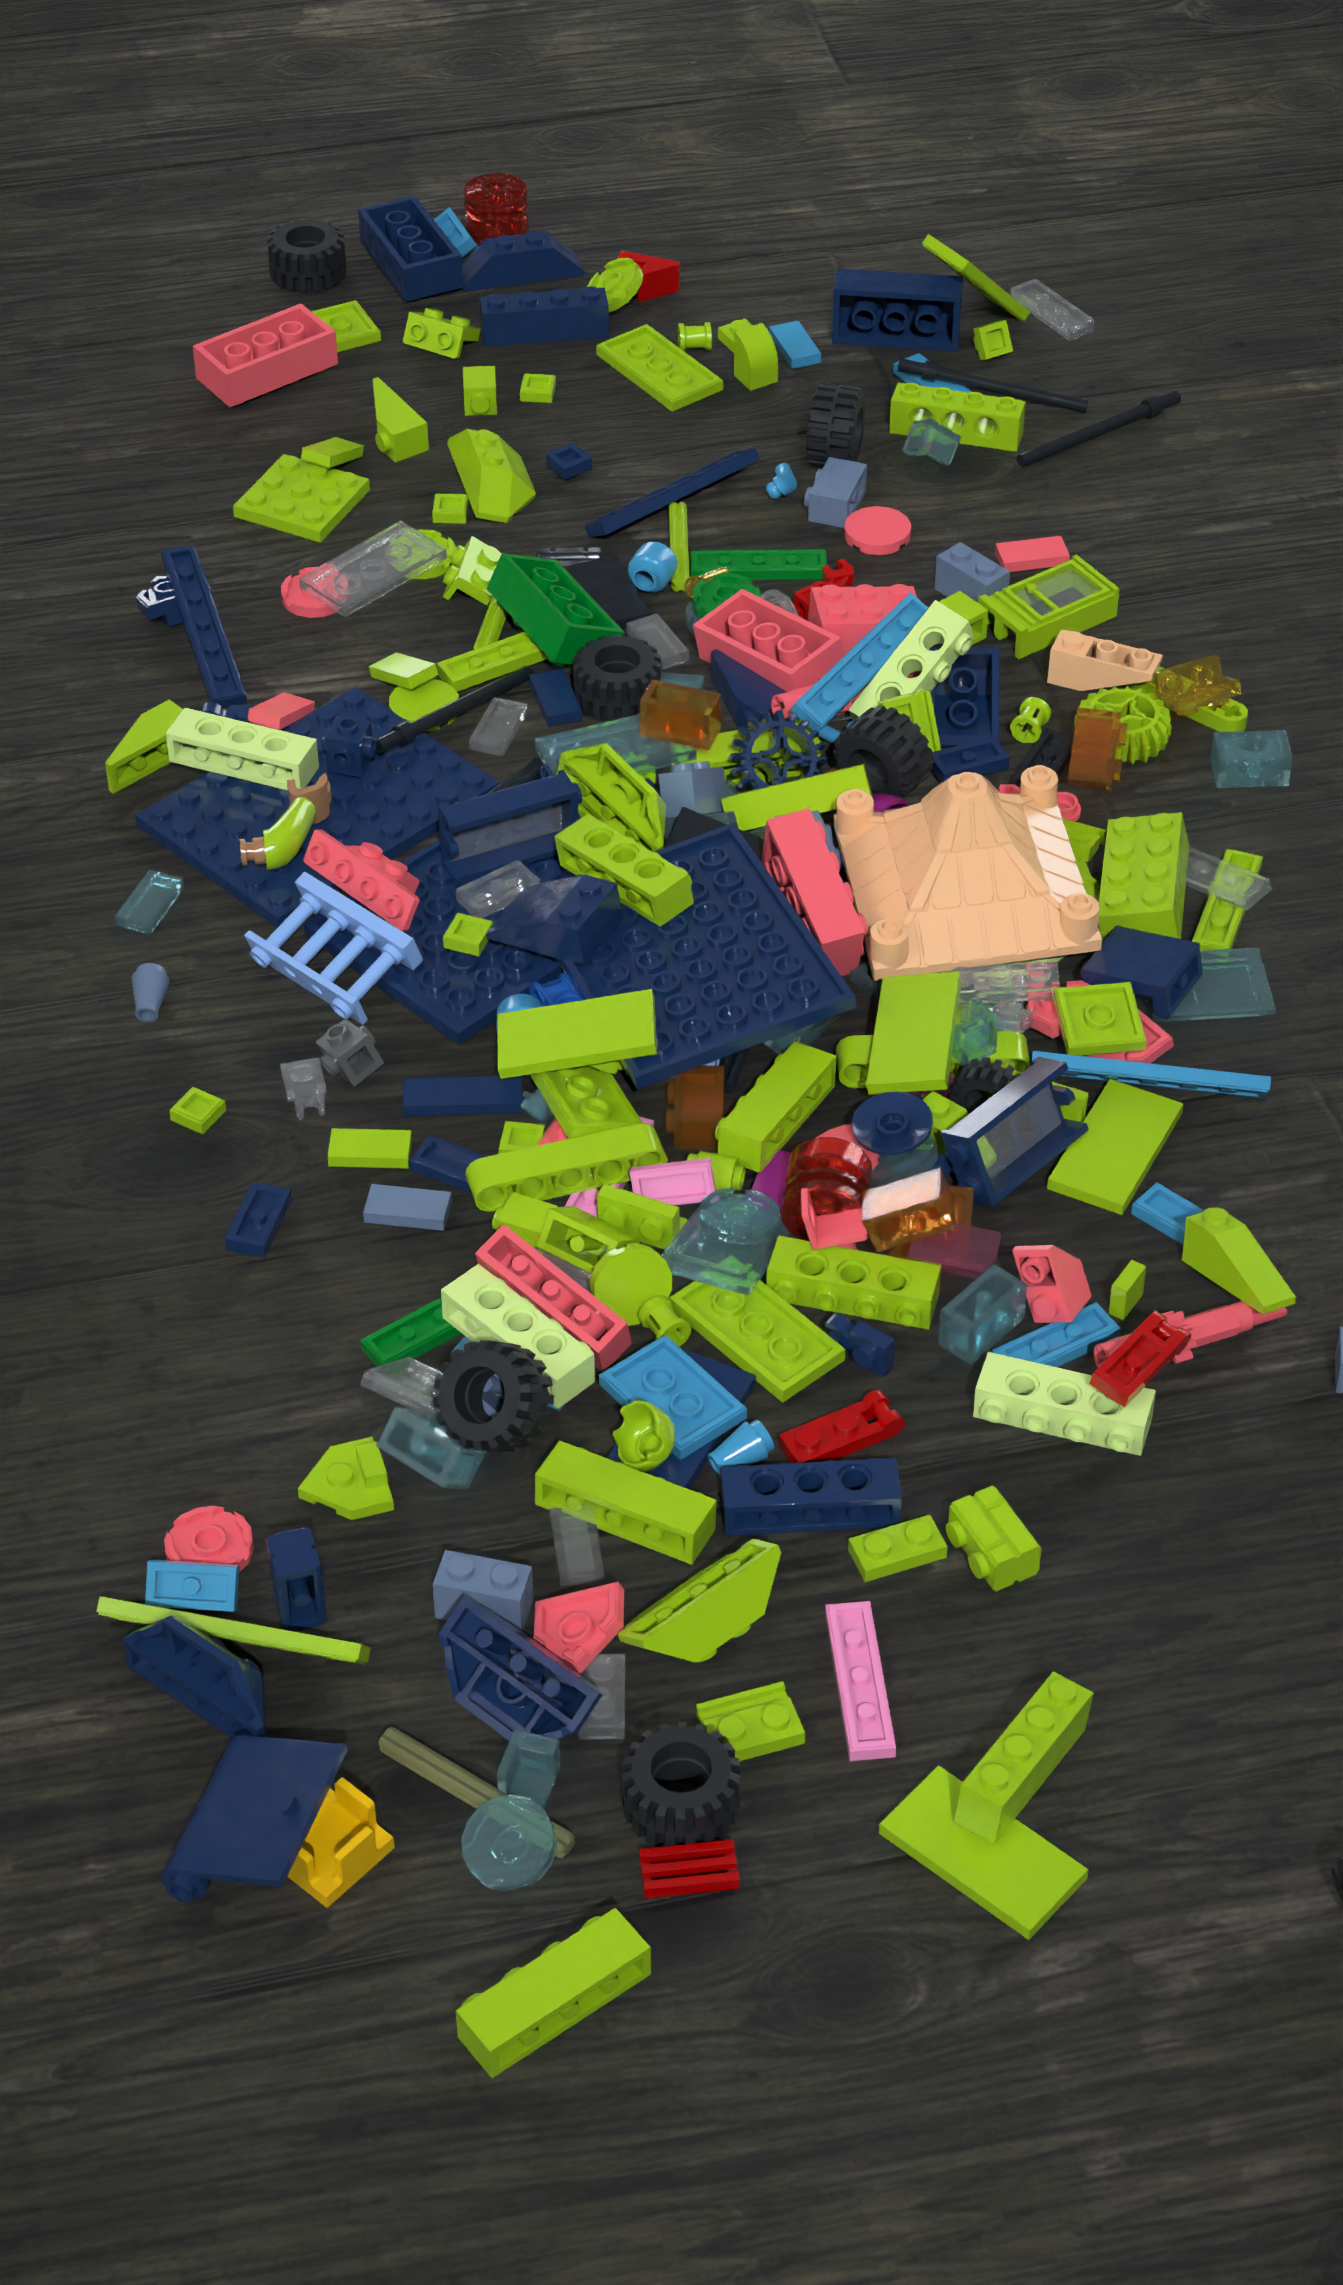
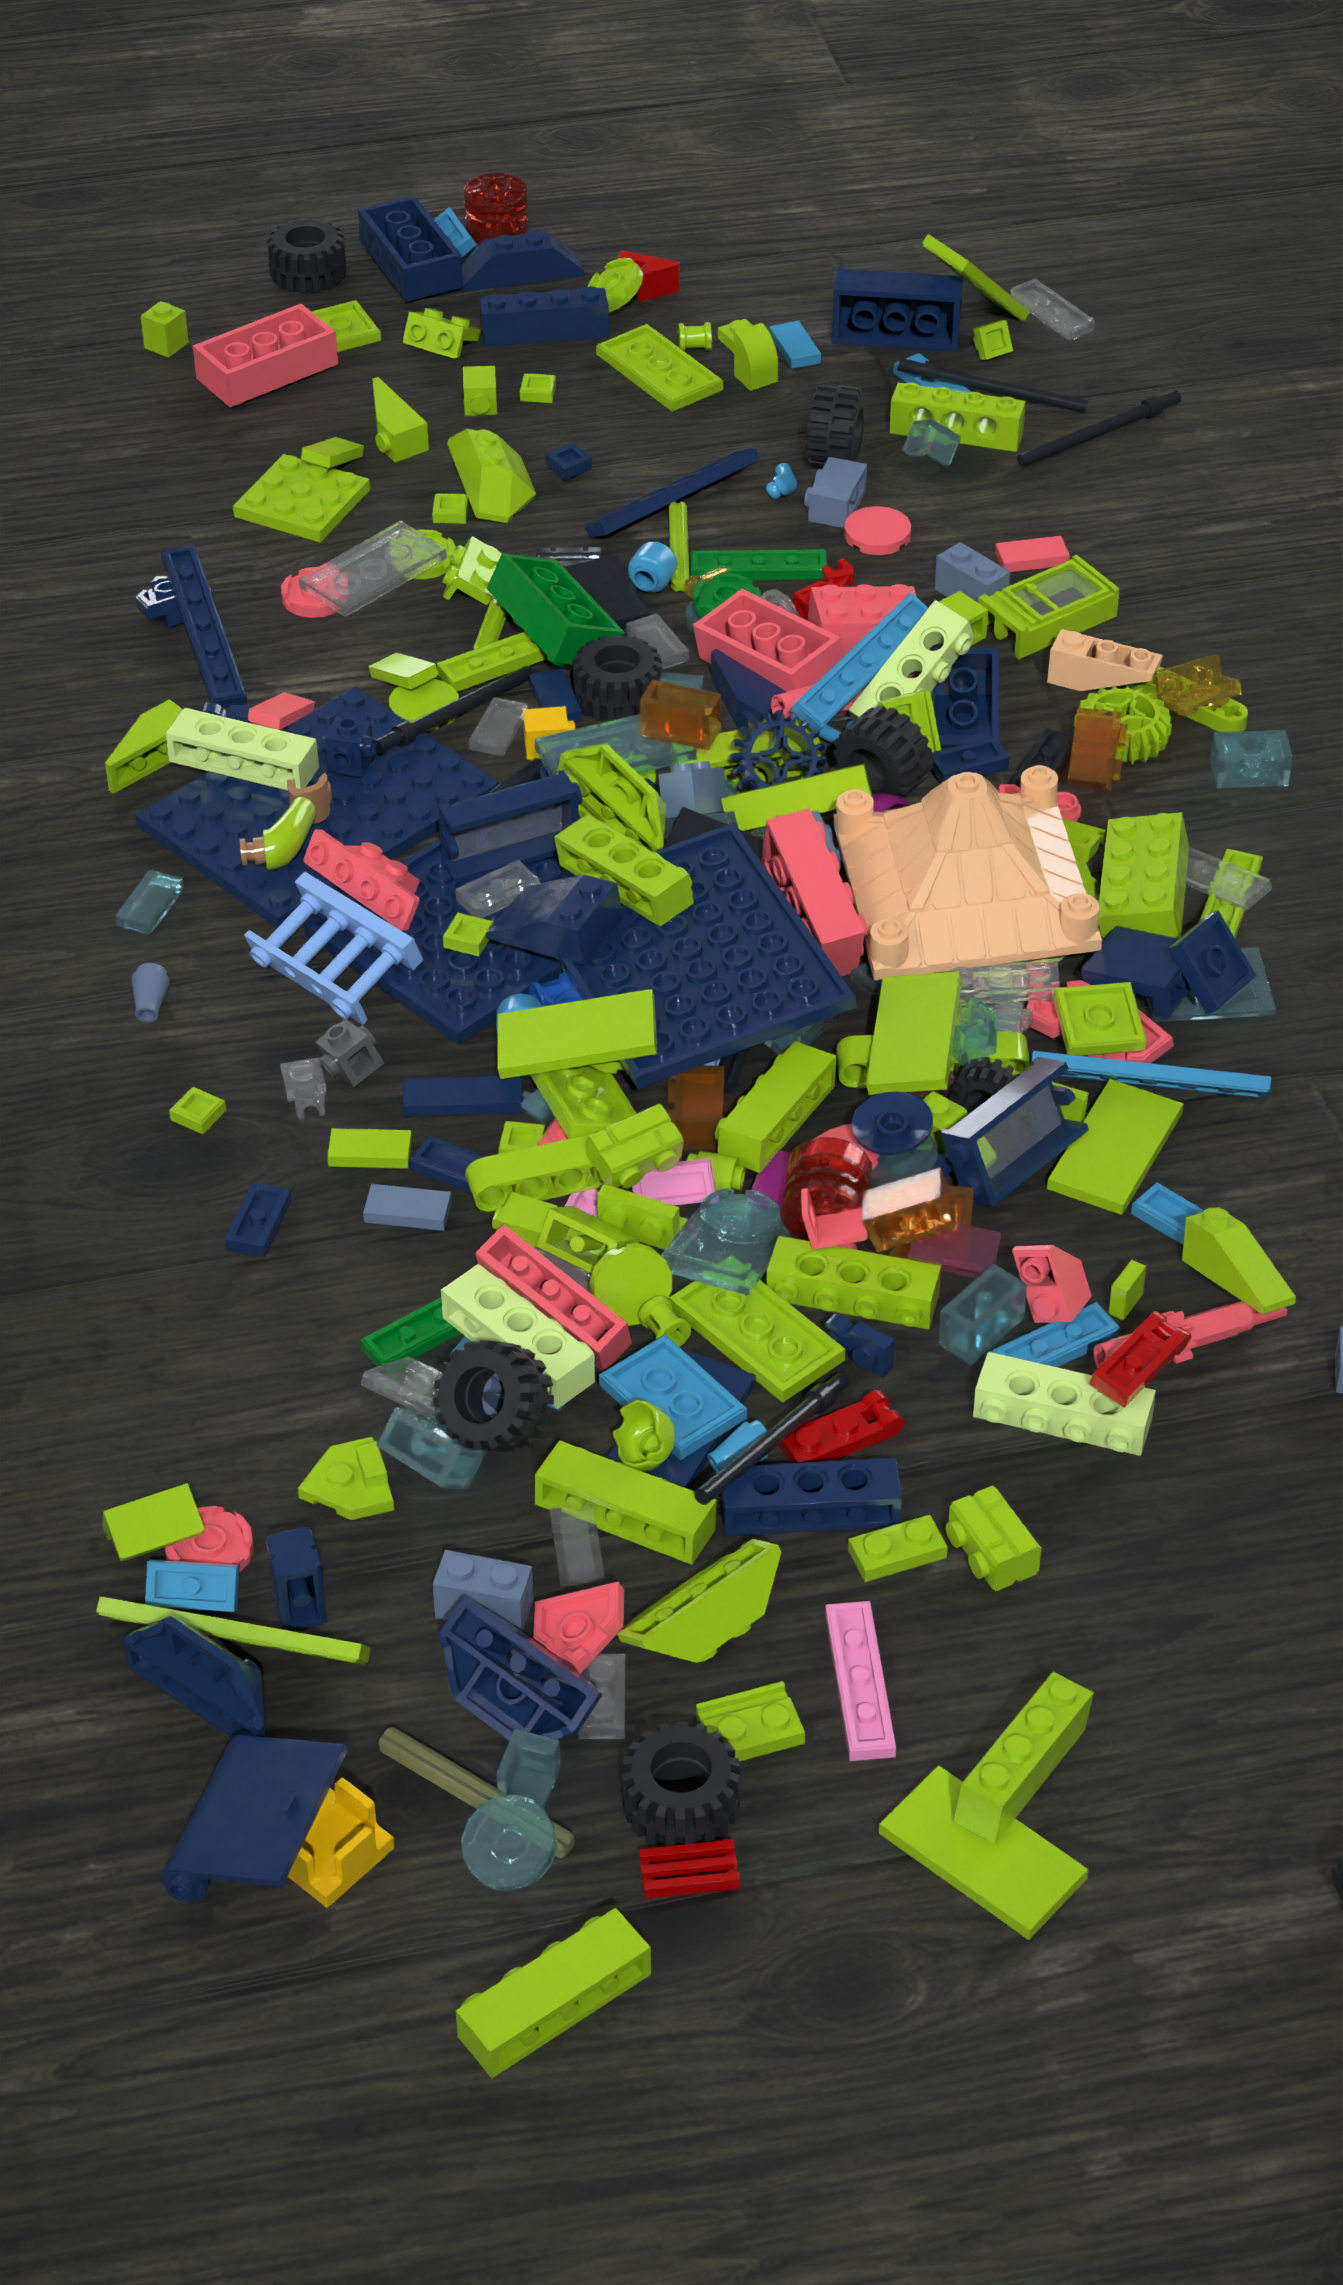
(153, 1522): none -> lime panel
(164, 329): none -> lime brick
(541, 723): none -> yellow brick
(635, 1147): none -> lime brick
(815, 1402): none -> black bar
(1027, 711): lime bush -> none
(1212, 962): none -> dark blue tile

